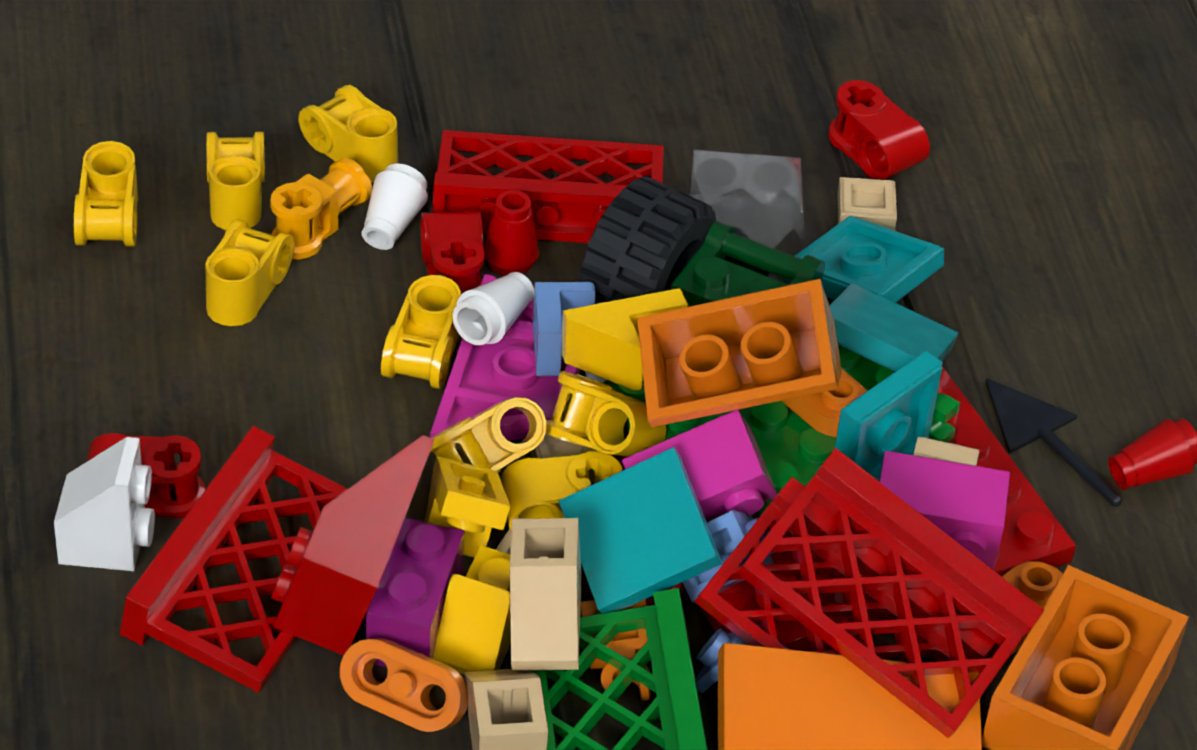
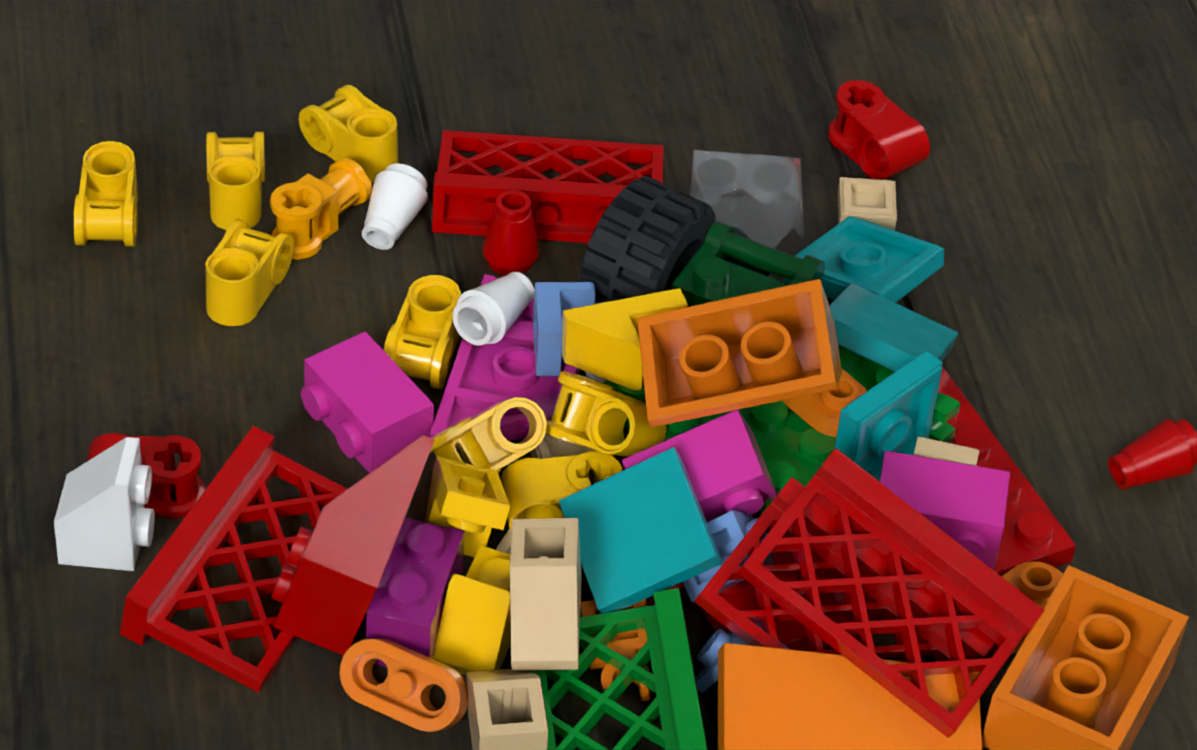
(365, 400): none -> dark pink brick
(453, 246): red piece -> none
(1028, 419): black piece -> none

